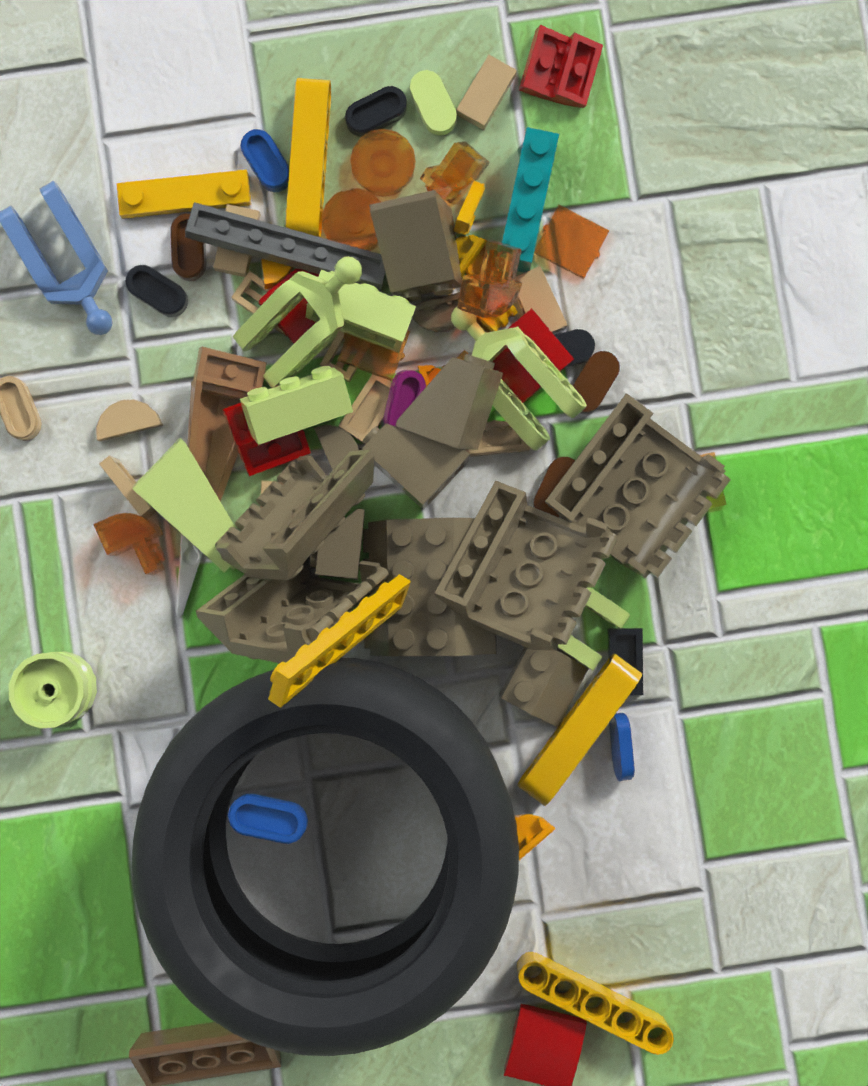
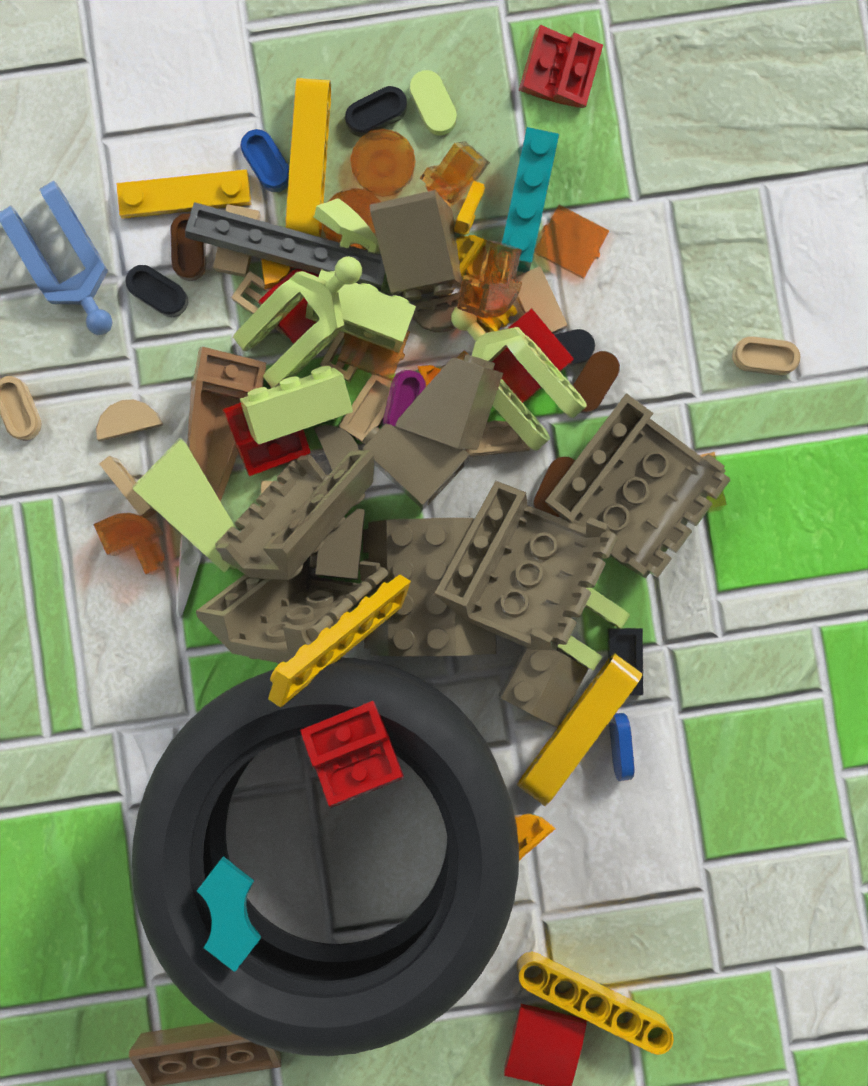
(33, 694): yellowish green wheel -> none
(231, 930): none -> teal tile
(268, 818): blue tile -> none
(348, 223): none -> yellowish green slope
(352, 754): none -> red slope
(486, 92): tan tile -> none
(766, 356): none -> tan tile

